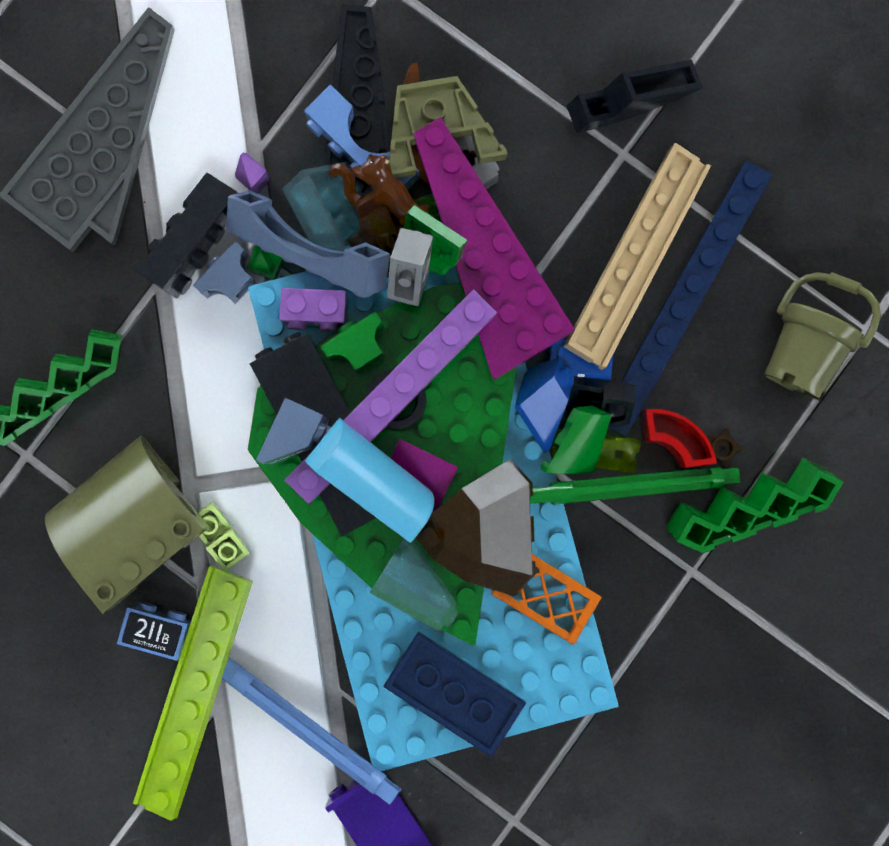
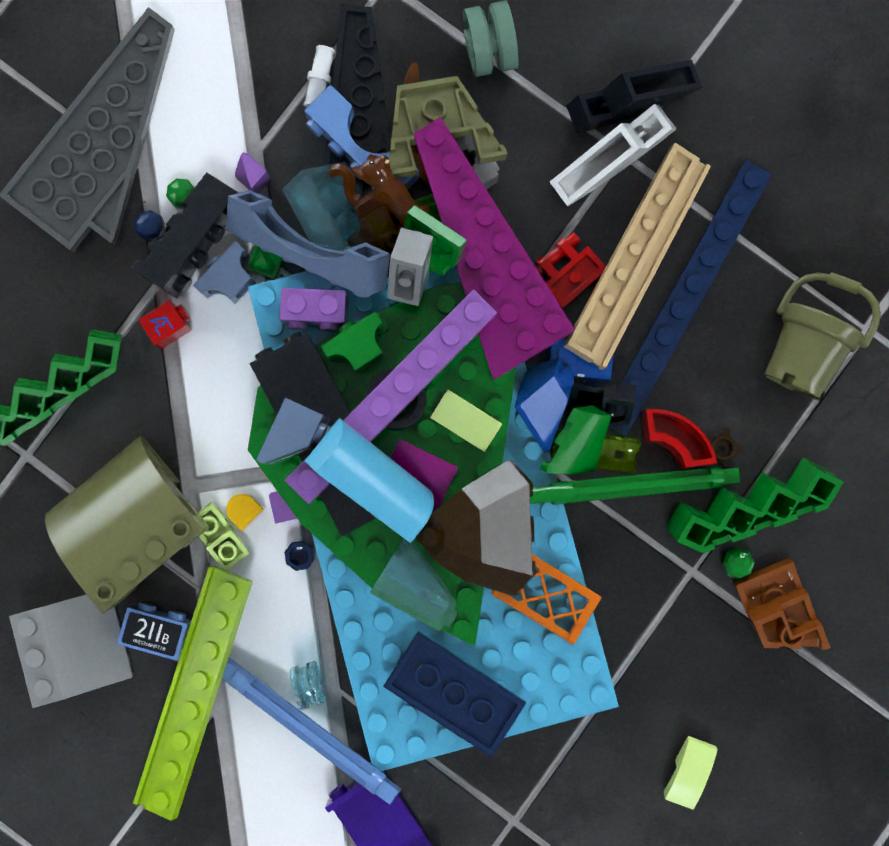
(69, 649): none -> light grey slope
(150, 225): none -> dark blue tile
(166, 324): none -> red brick
(178, 191): none -> green tile
(243, 510): none -> yellow tile
(280, 509): none -> medium lavender slope
(299, 555): none -> dark blue tile
(307, 685): none -> clear light blue wheel
(319, 76): none -> white pin
(466, 420): none -> yellowish green slope
(490, 38): none -> sand green wheel
(573, 277): none -> red plate
(613, 154): none -> white slope
(692, 772): none -> yellowish green slope
(738, 563): none -> green tile
(780, 608): none -> dark orange slope

